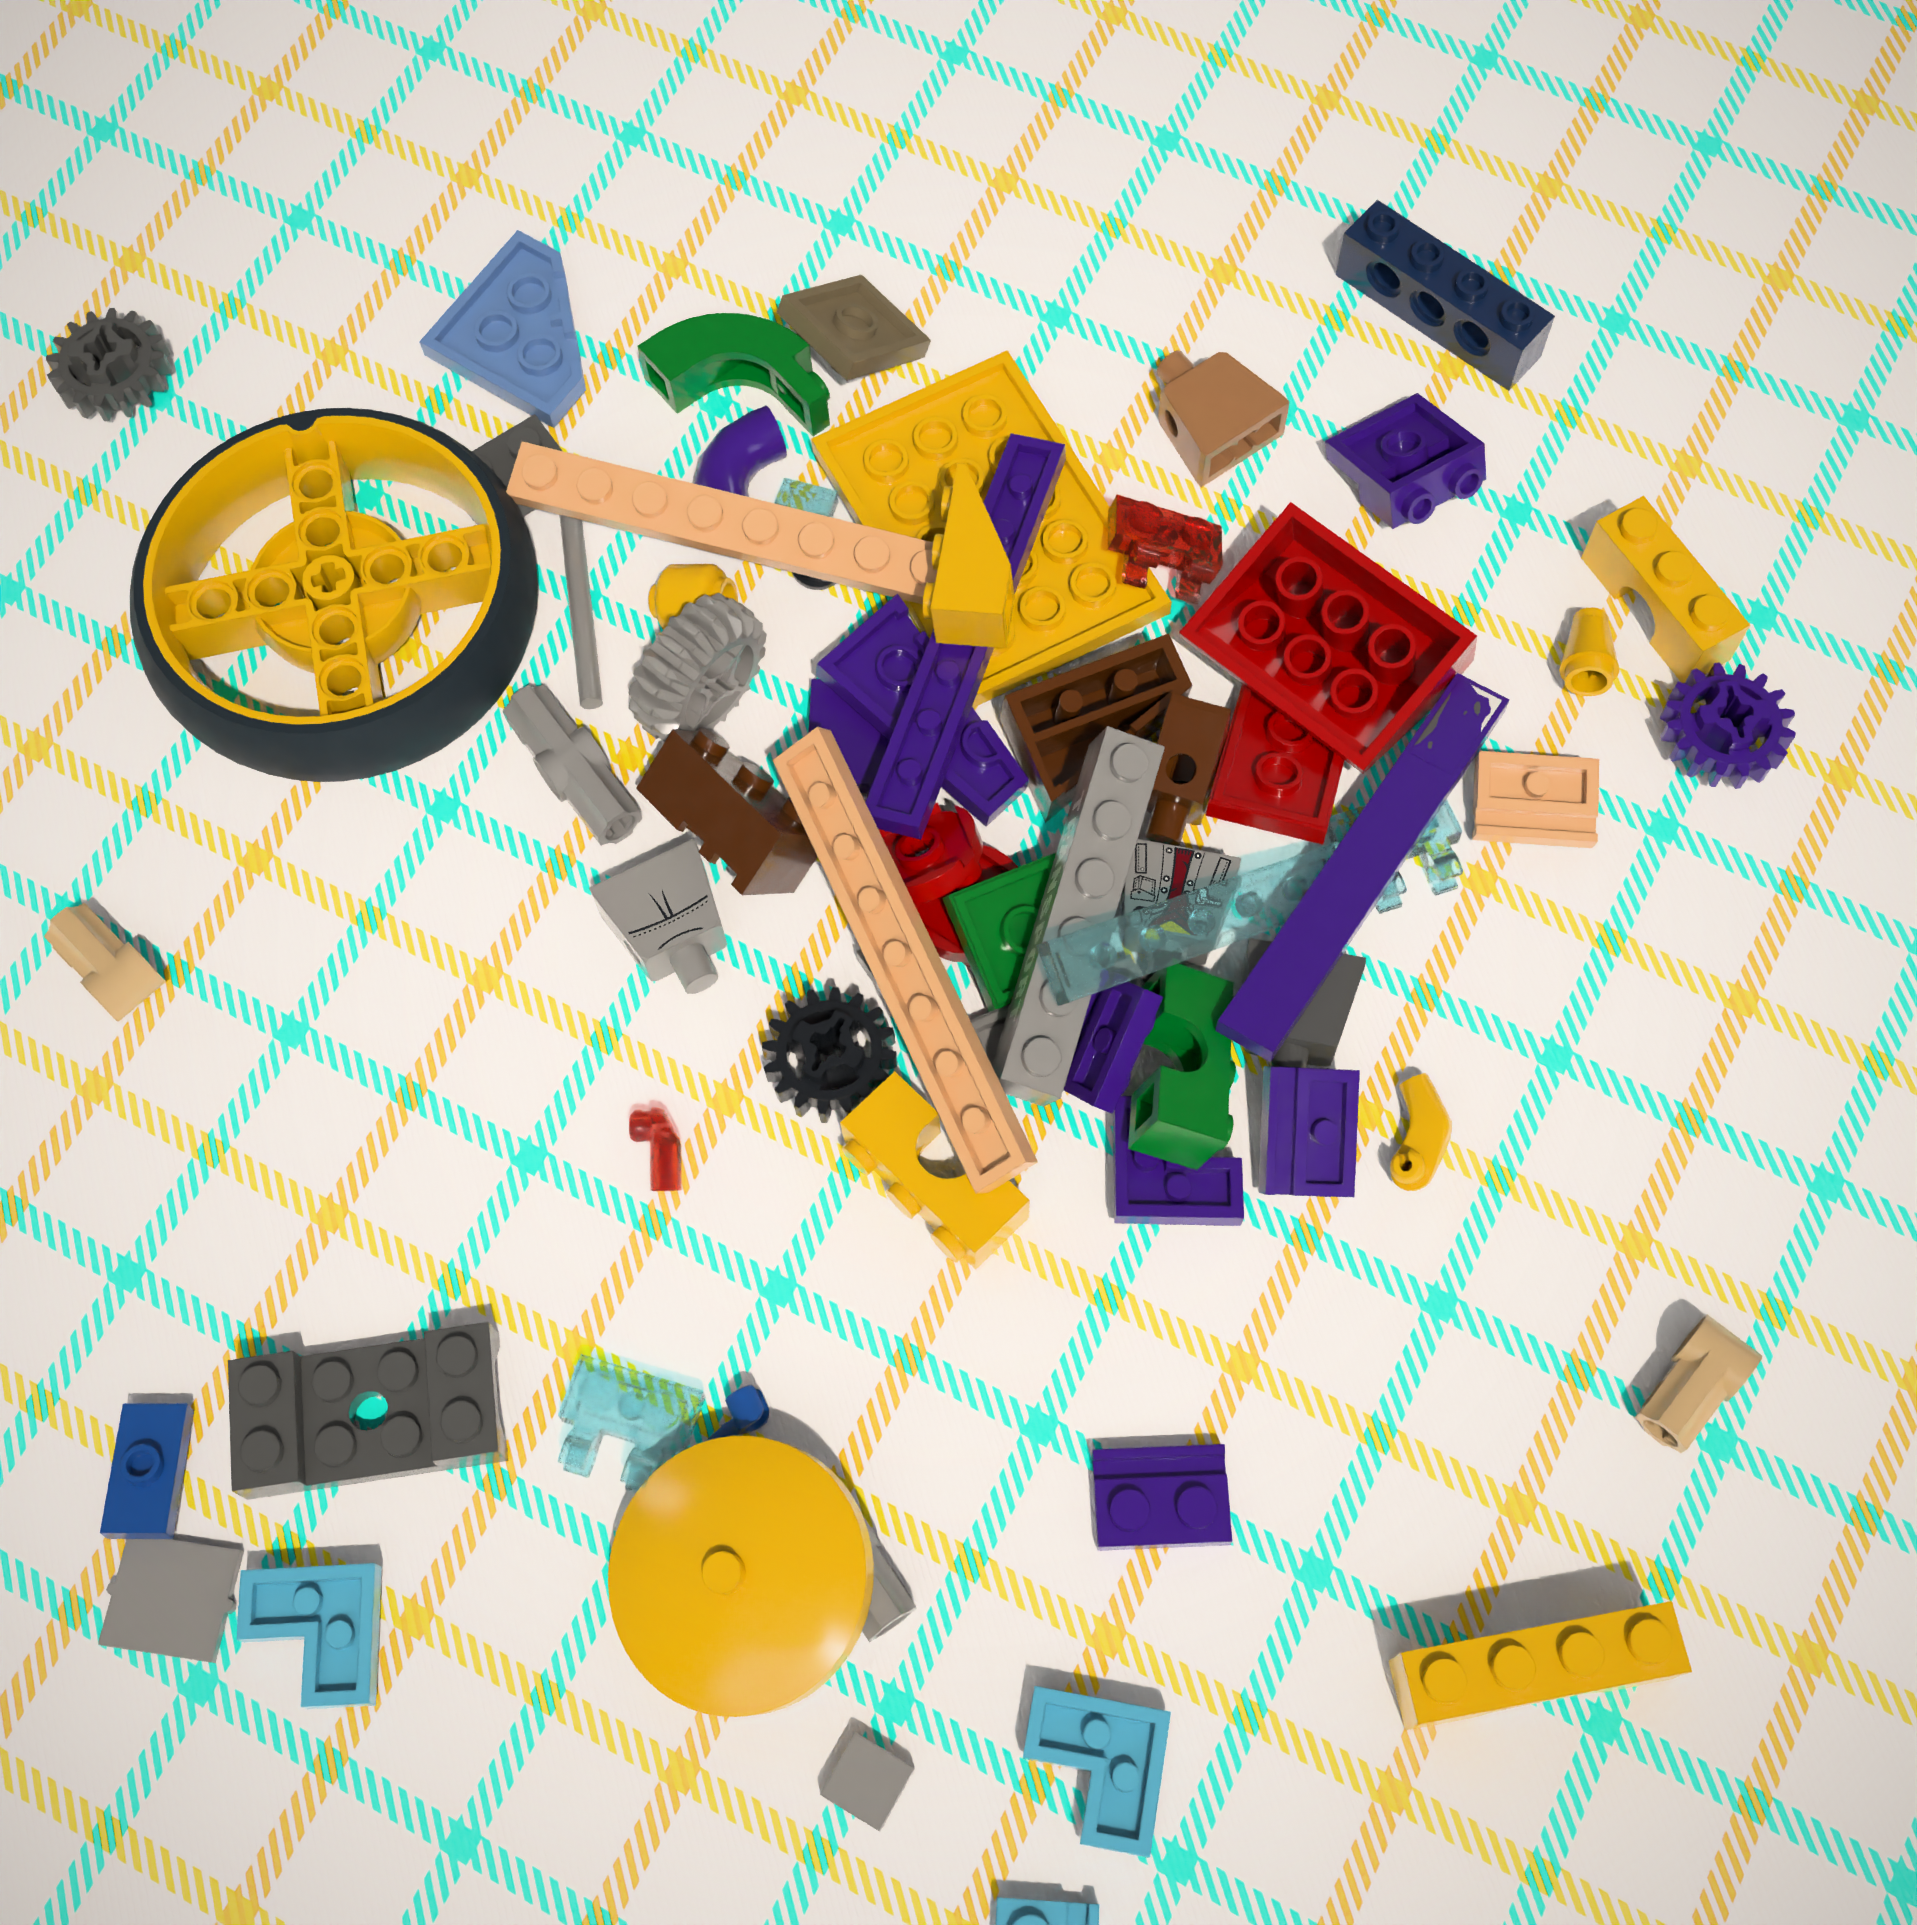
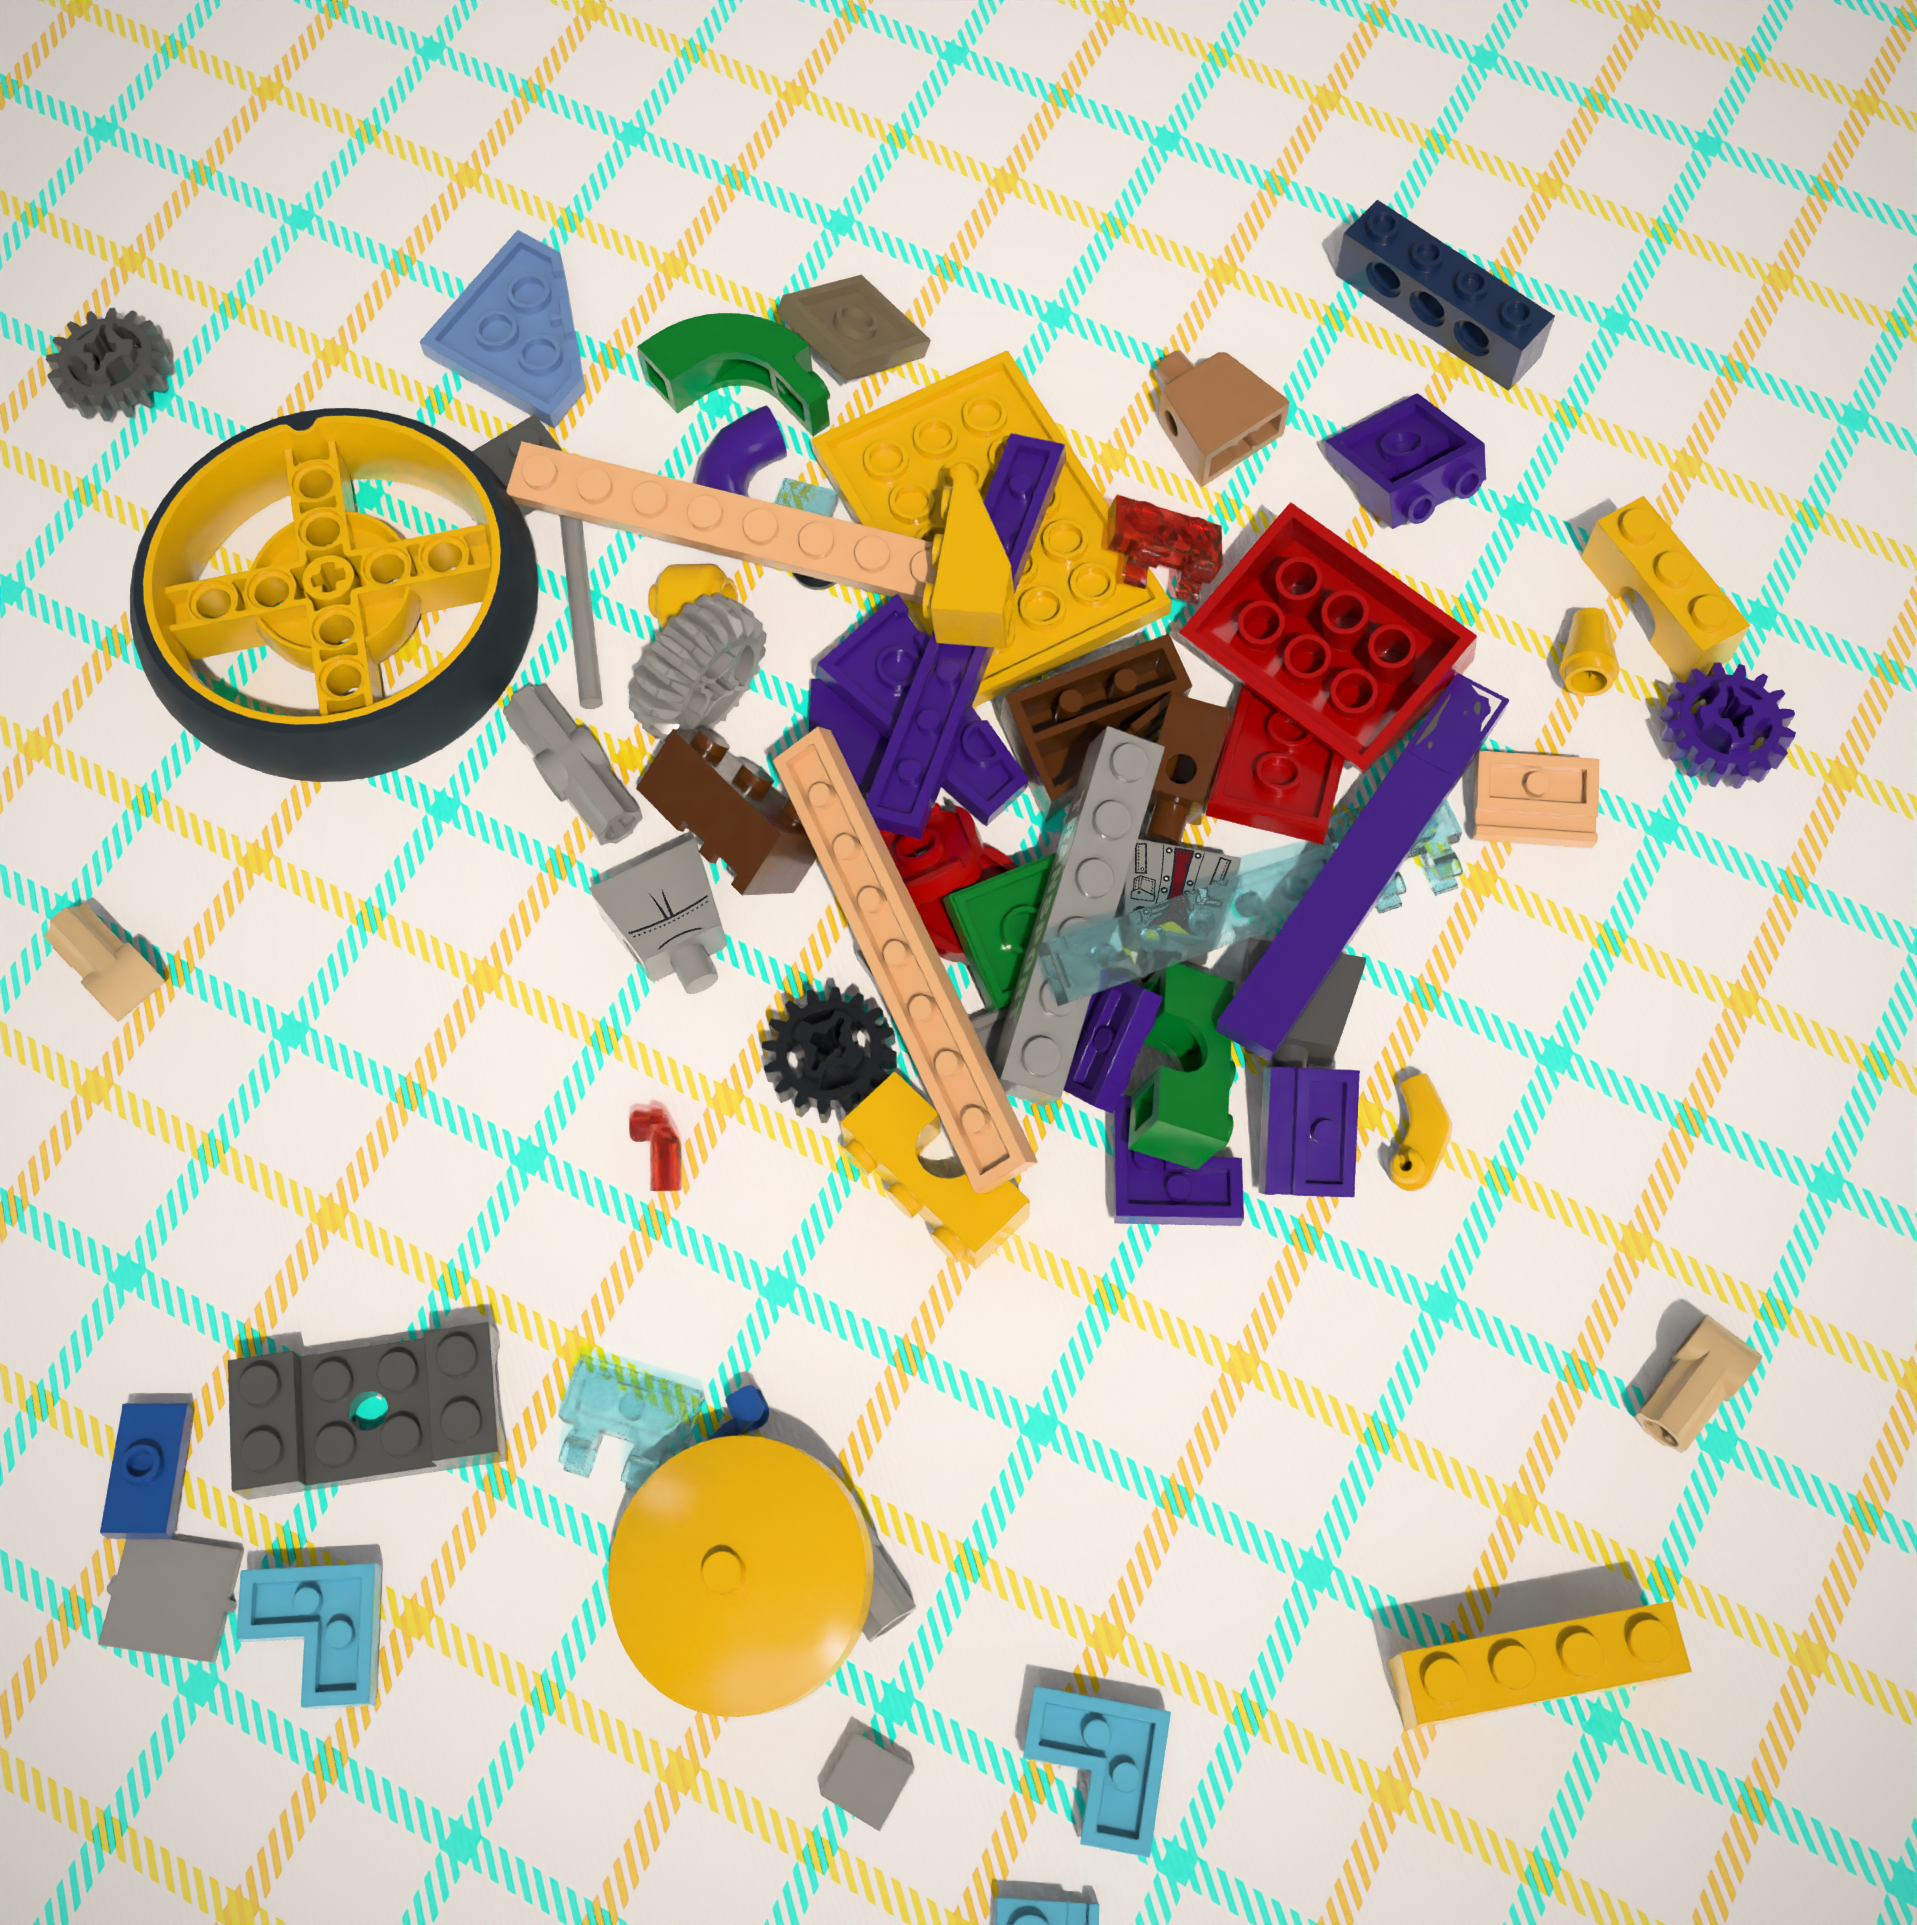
(1161, 1497): dark purple plate -> none

